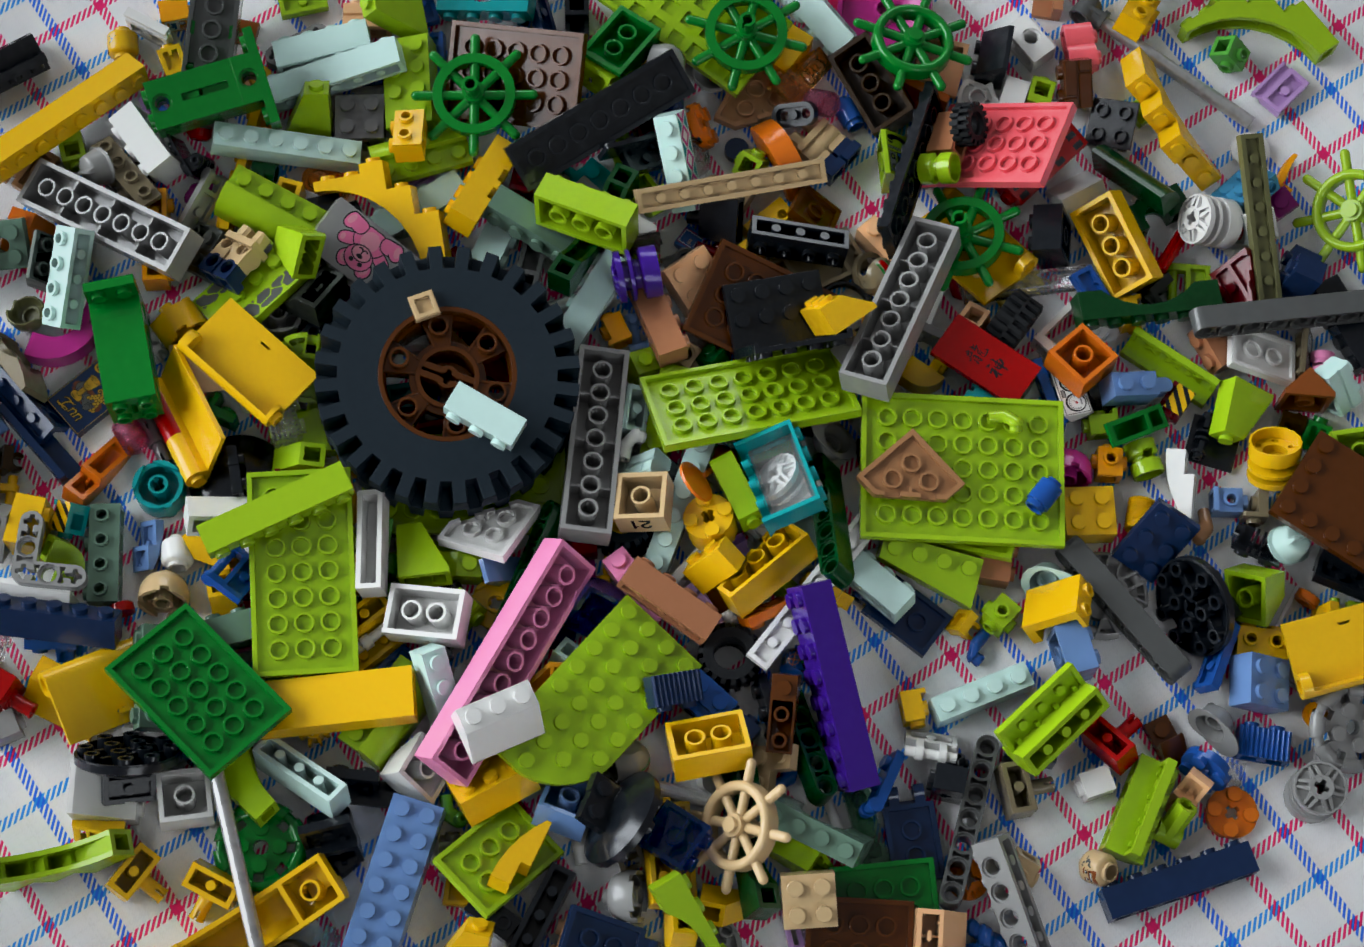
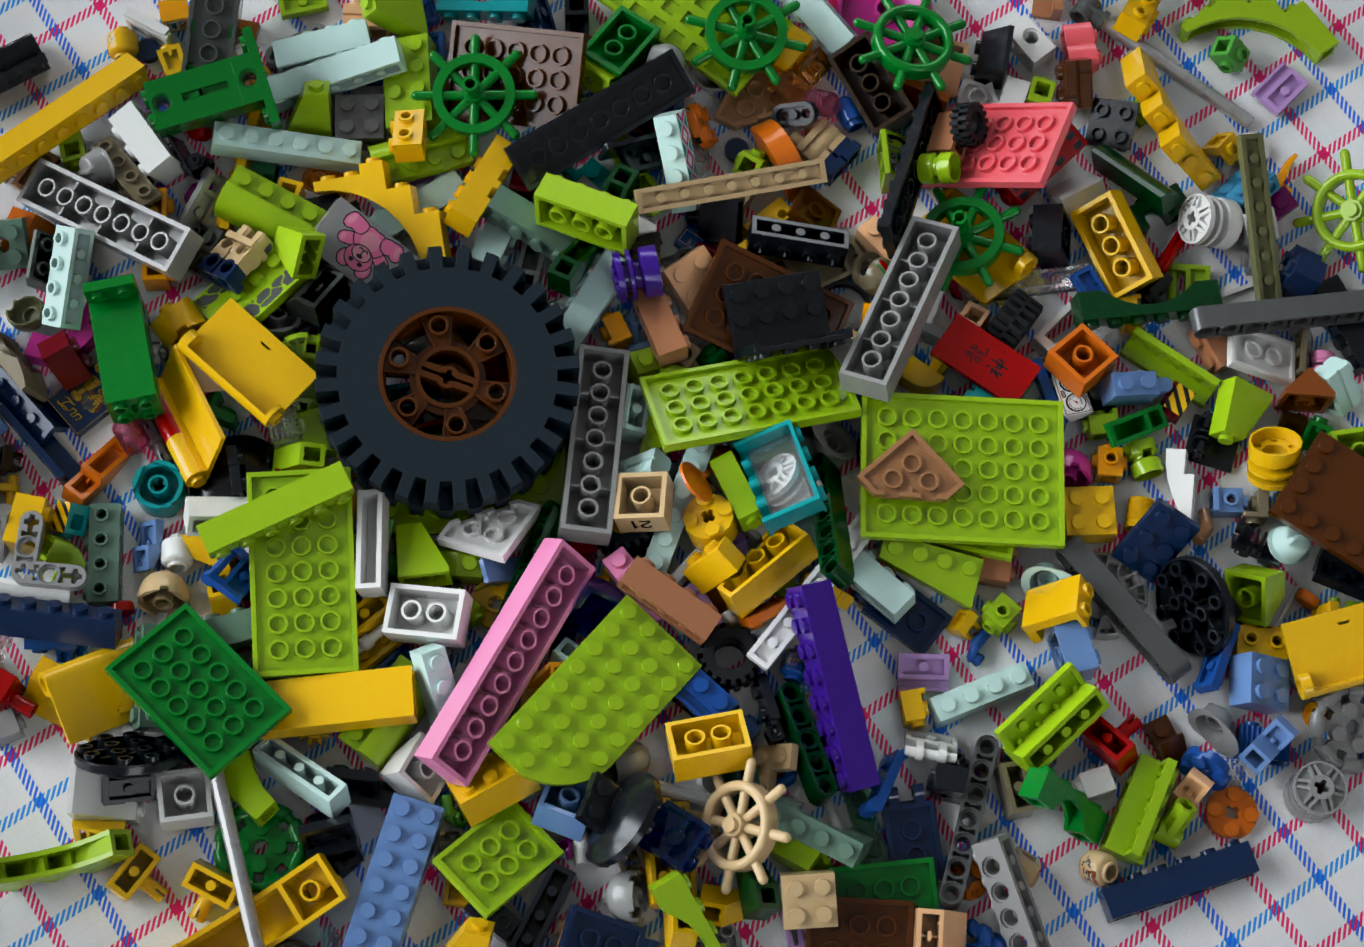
(66, 360): none -> dark red piece
(147, 51): none -> dark blue tile
(424, 306): tan tile -> none
(484, 417): light aqua brick -> none
(499, 721): white slope -> none
(518, 858): yellow slope -> none
(566, 846): none -> magenta hand
(628, 442): white arm -> none
(673, 689): dark blue brick -> none
(783, 712): reddish brown slope -> none
(834, 313): yellow slope -> none
(923, 670): none -> lavender plate
(1005, 416): lime arm -> none
(1043, 495): blue brick -> none
(1082, 817): none -> green arch
(1223, 145): none -> yellow bracket
(1237, 278): dark red wing -> none
(1268, 744): none -> medium blue brick

